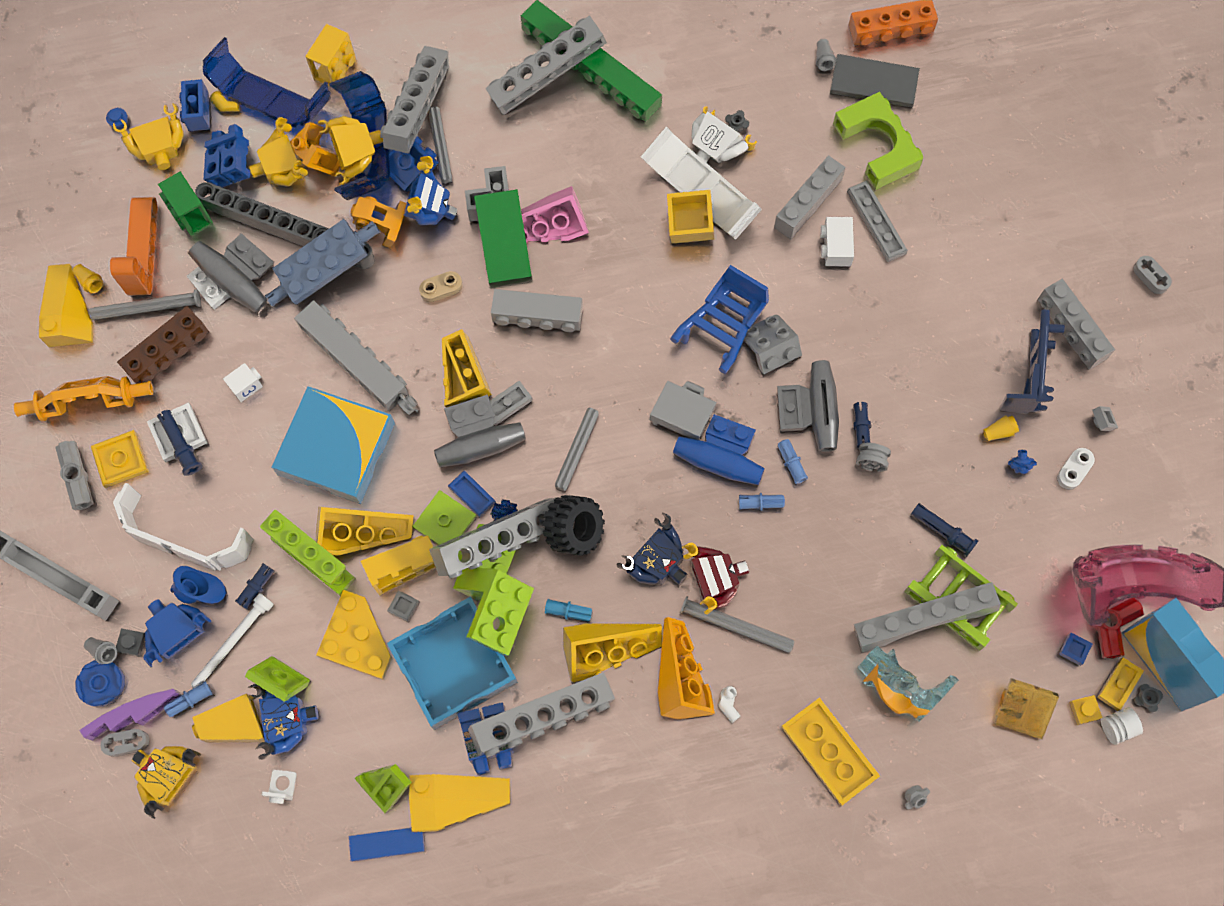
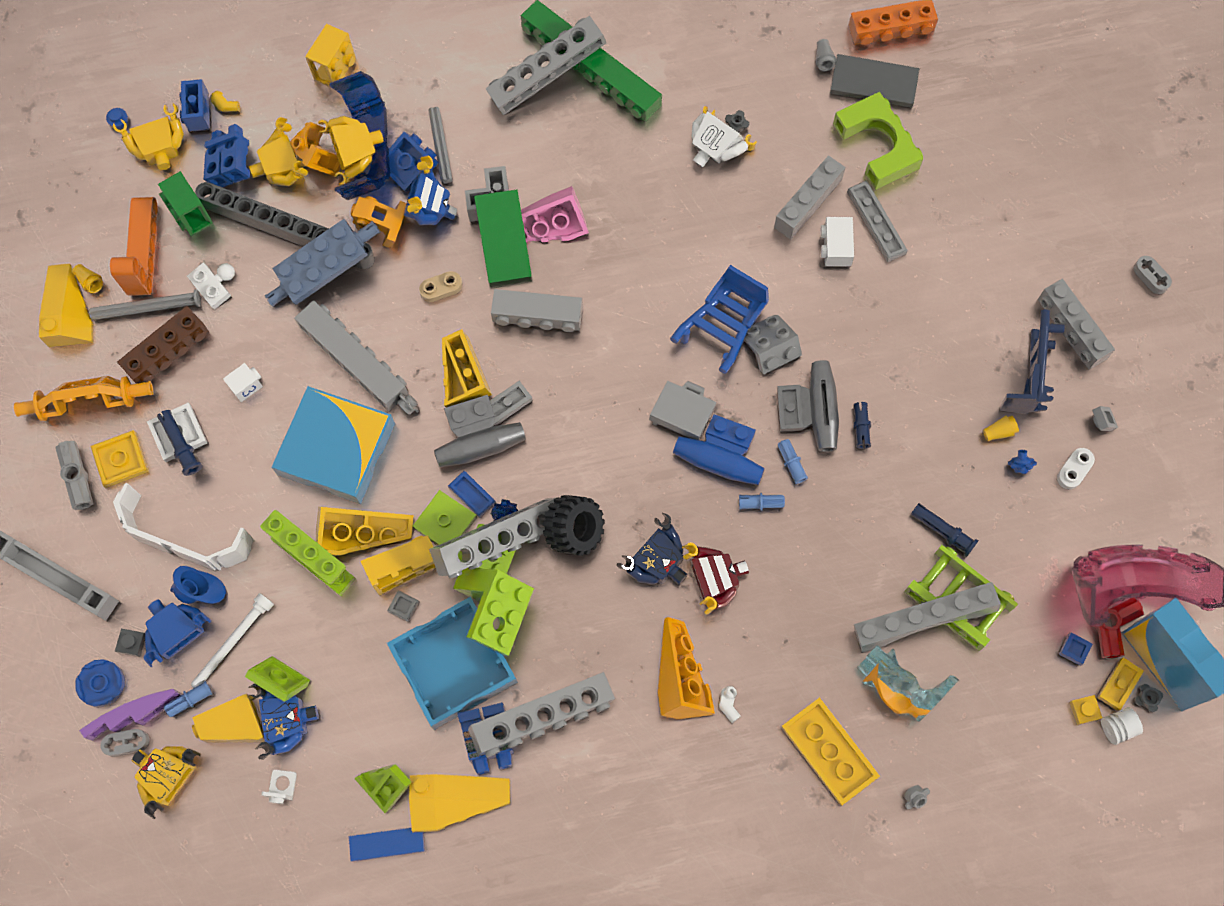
(102, 651): light grey cone -> none
(235, 269): flat silver plate -> none
(254, 586): dark blue pin -> none
(257, 93): clear blue windscreen -> none
(355, 638): yellow plate -> none
(415, 99): light grey brick -> none
(568, 610): dark azure axle -> none
(576, 449): light grey axle -> none
(597, 646): yellow wedge -> none
(690, 173): white windscreen -> none
(690, 216): yellow piece -> none
(738, 626): light grey axle -> none
(873, 457): light grey wheel -> none
(1026, 708): clear yellow plate -> none

